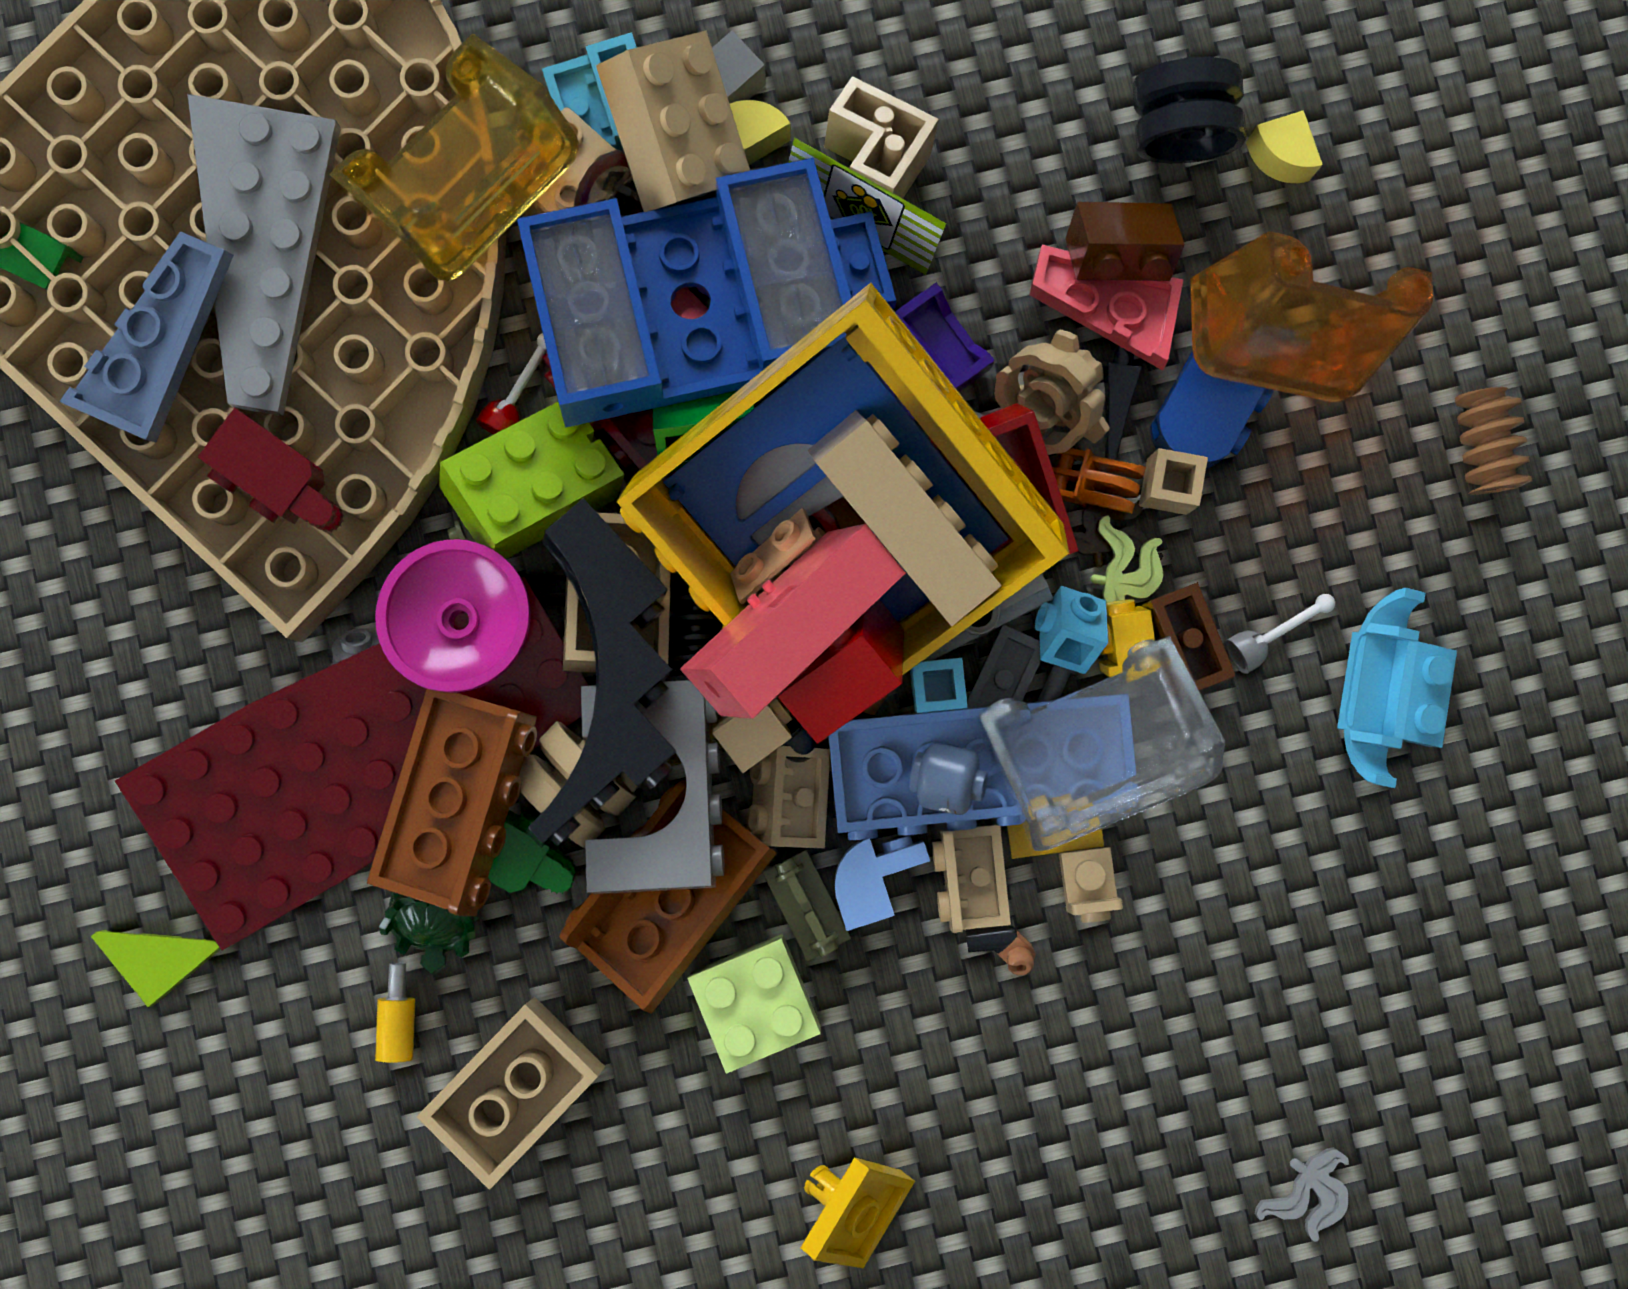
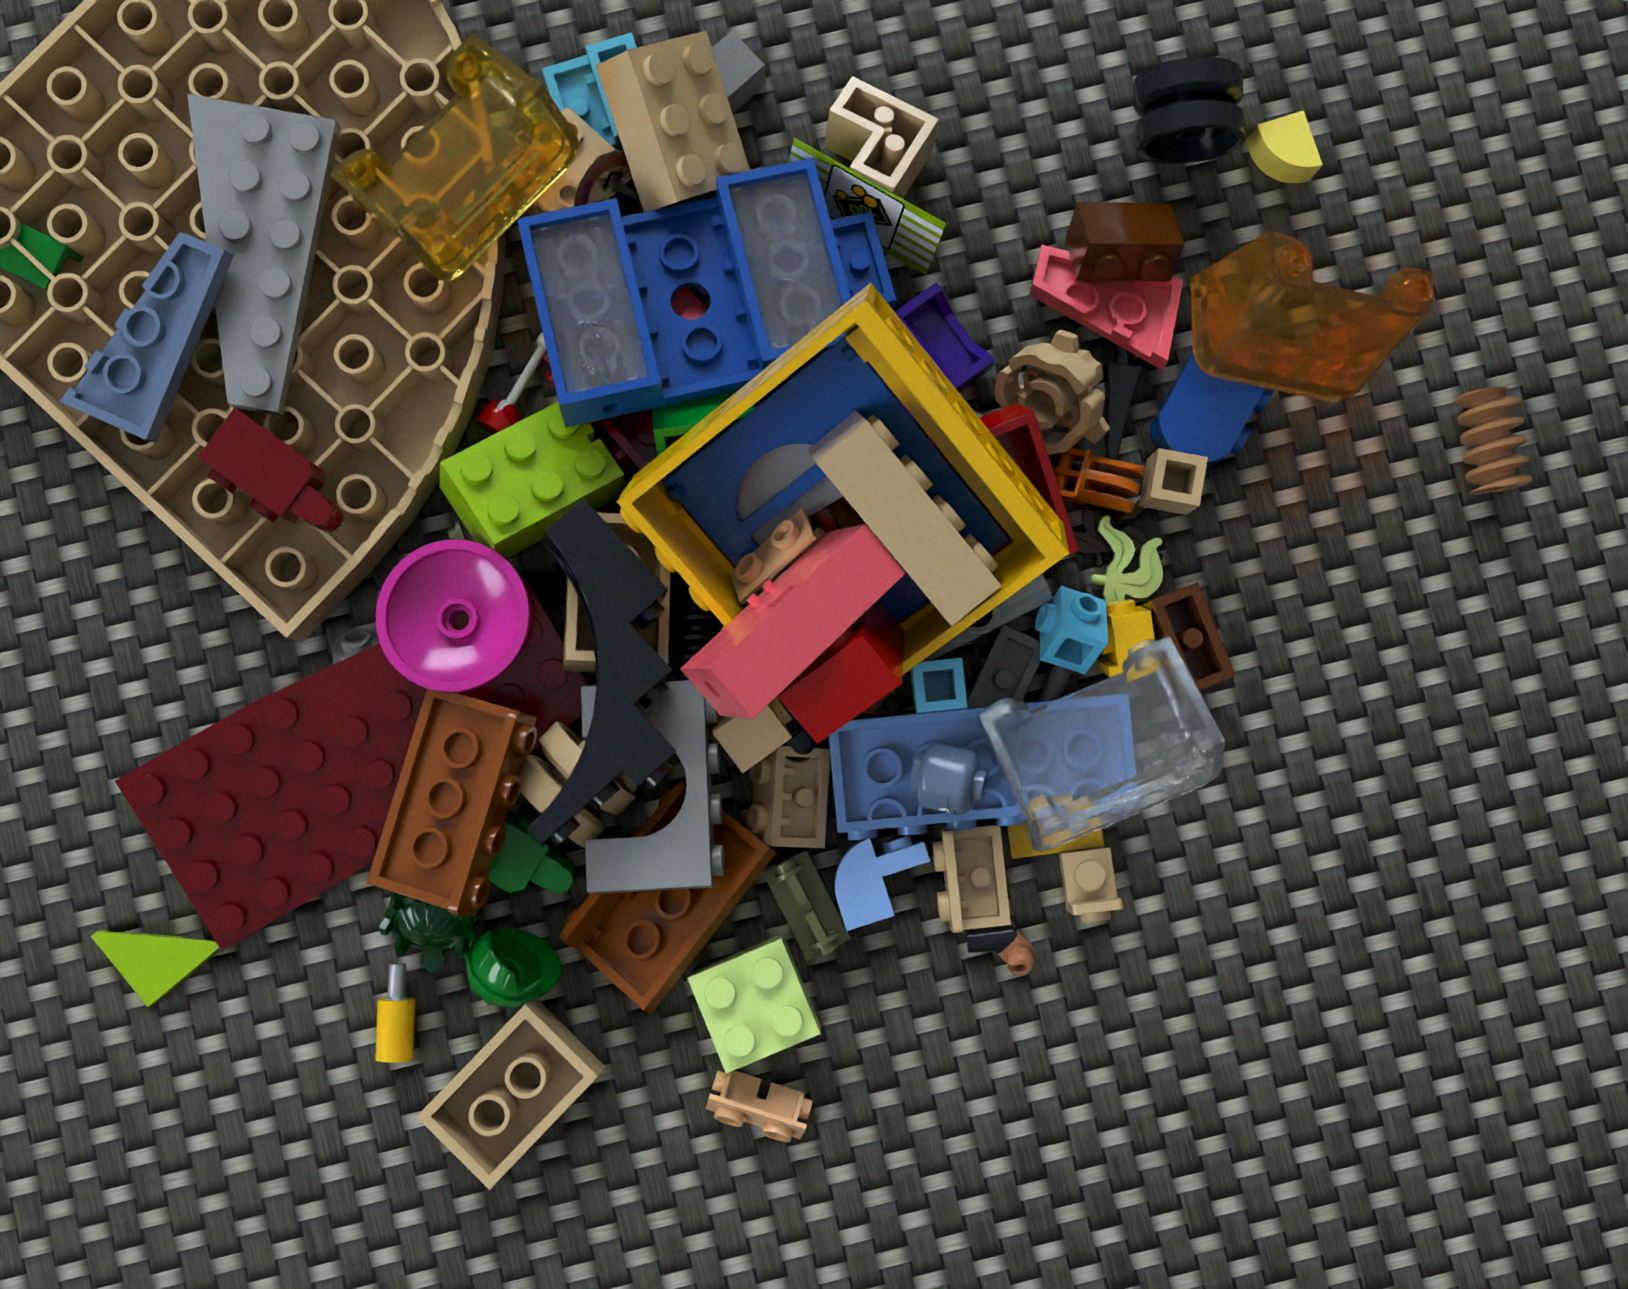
(511, 967): none -> green piece
(740, 1104): none -> light nougat hinge
(760, 128): light yellow brick -> none
(854, 1211): yellow tile -> none
(1250, 649): hinge -> none
(1330, 1192): light grey piece -> none
(1393, 687): medium azure plate -> none

